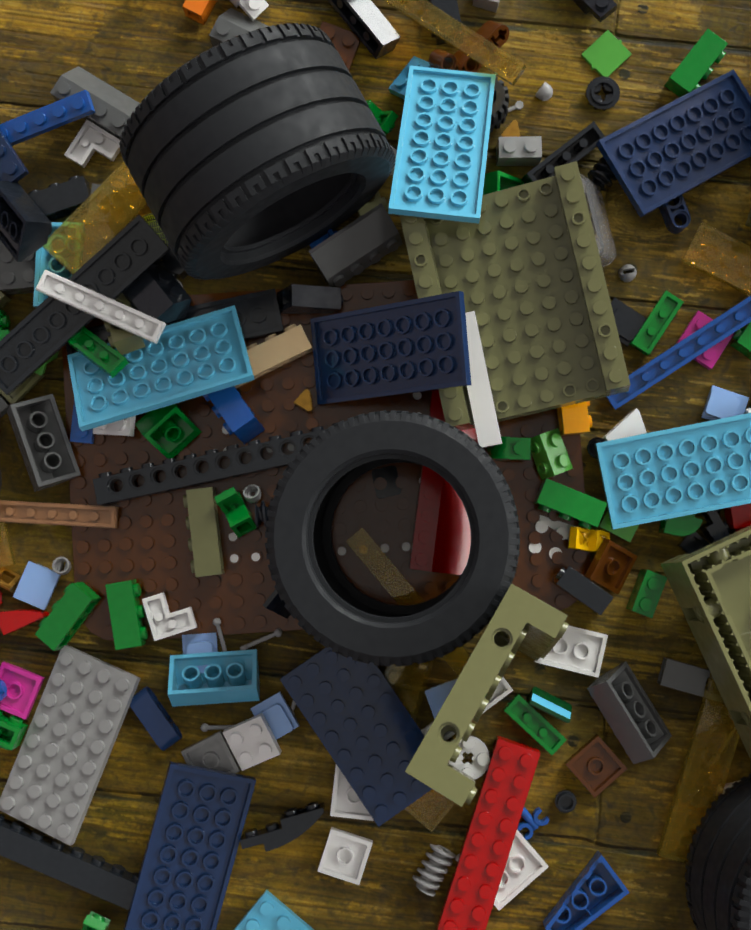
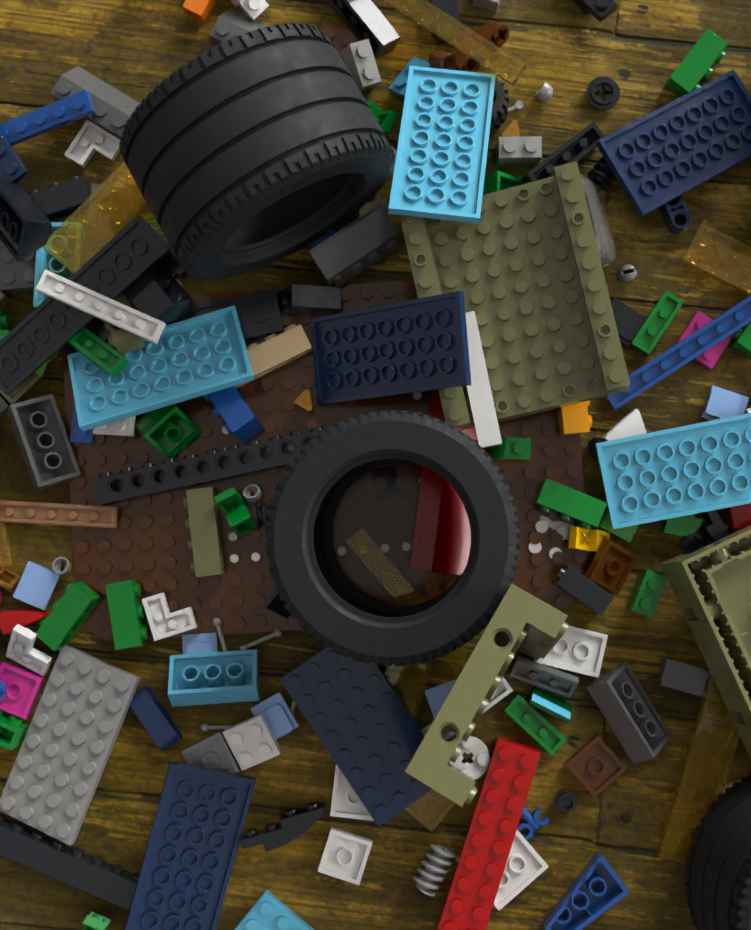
(22, 651): none -> white plate
(362, 64): none -> light grey brick
(544, 676): none -> dark grey plate
(550, 454): bright green bracket -> none
(606, 54): bright green piece -> none

